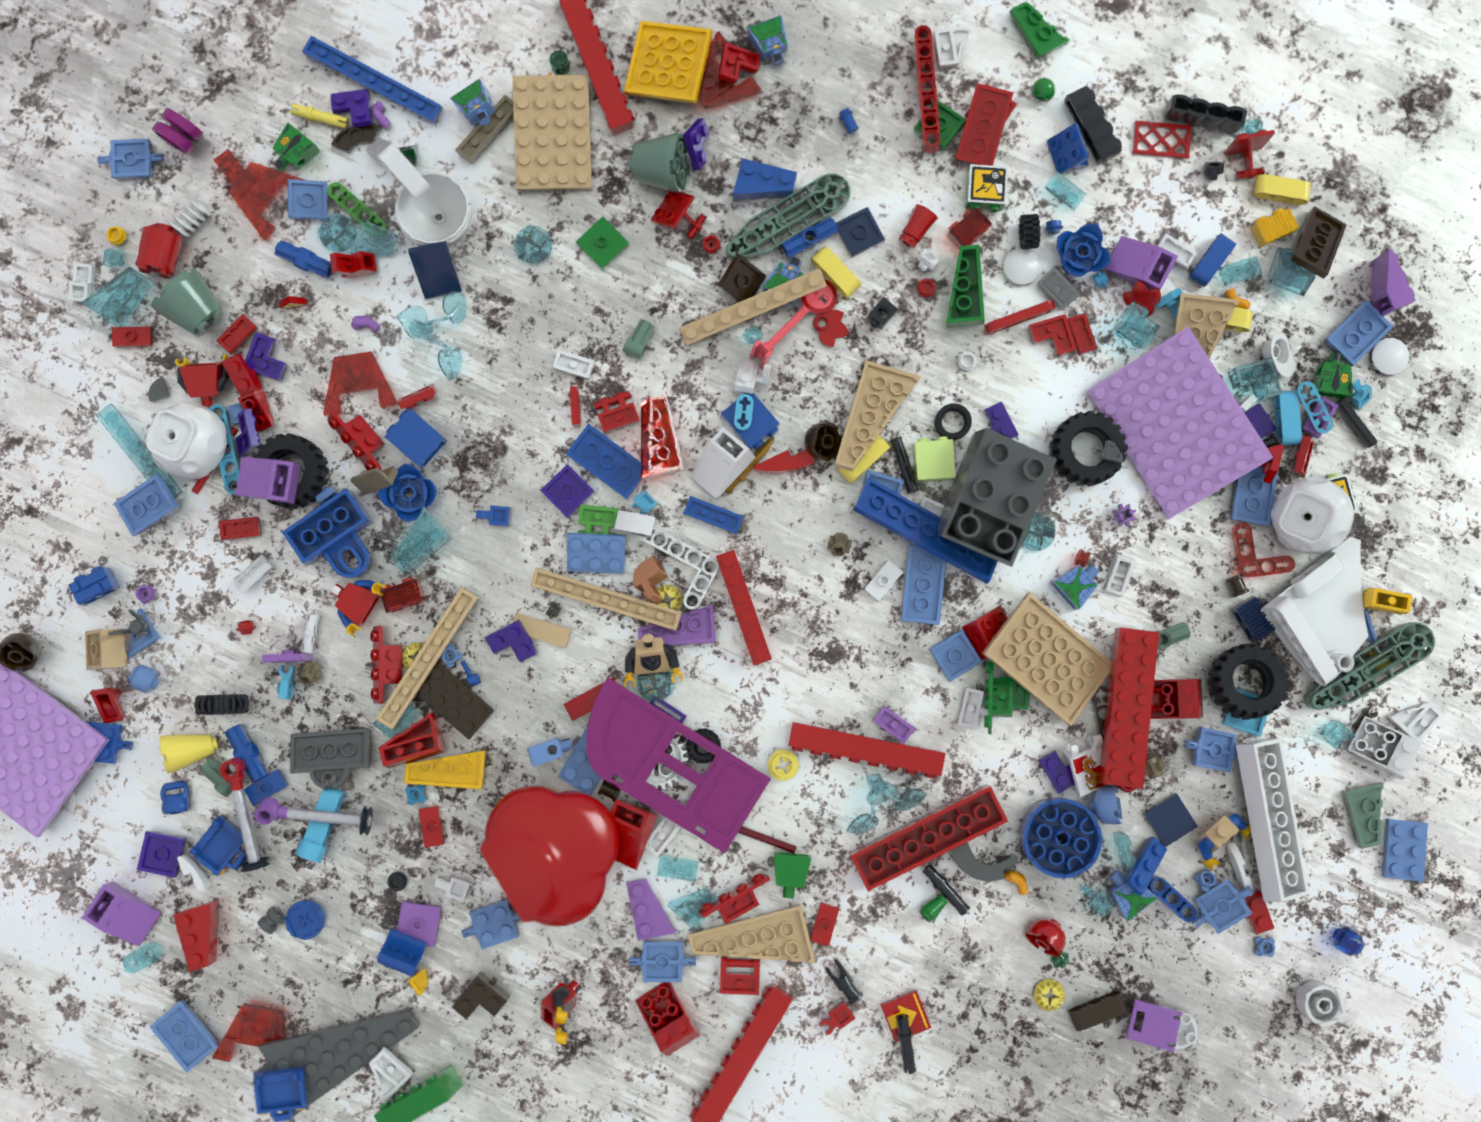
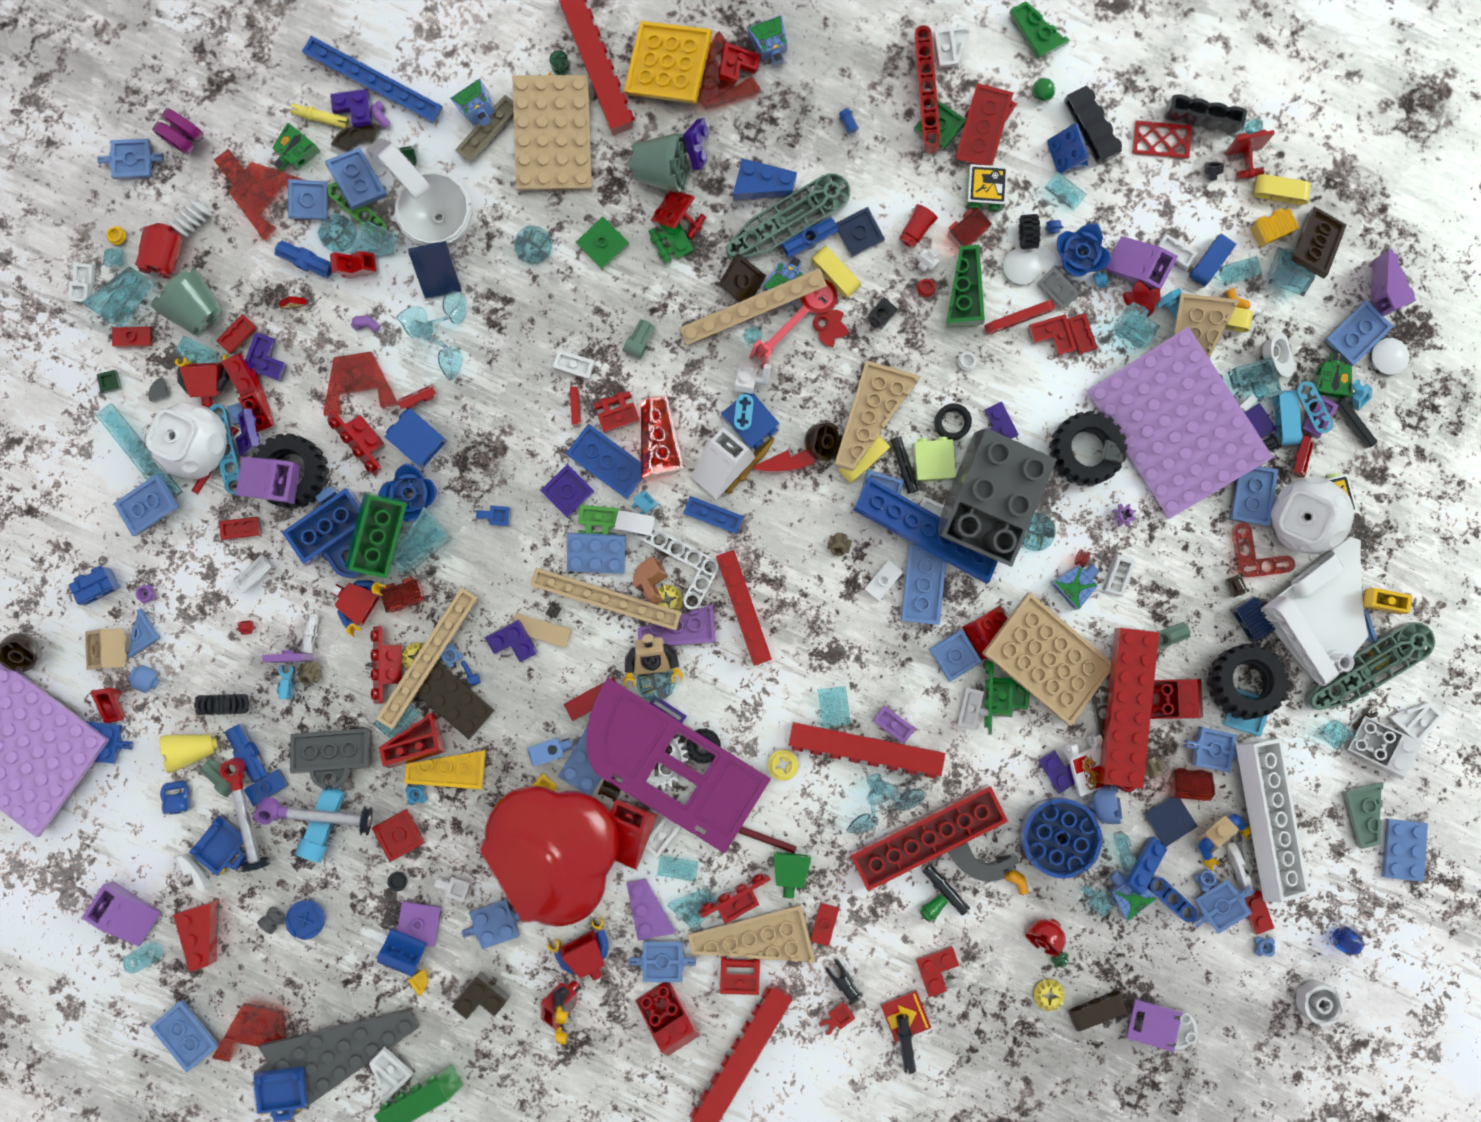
(109, 381): none -> dark green tile
(136, 627): dark grey plant -> none
(160, 854): dark purple plate -> none
(195, 351): none -> clear light blue plate
(355, 178): none -> medium blue plate
(374, 479): dark tan panel -> none
(375, 534): none -> green brick
(398, 835): none -> red tile
(431, 826): red plate -> none
(545, 781): none -> yellow tile
(583, 955): none -> red torso
(676, 239): none -> green plate
(711, 239): red plate -> none
(834, 706): none -> clear light blue plate
(931, 967): none -> red plate
(1192, 784): none -> clear red brick
(1271, 467): red slope -> none

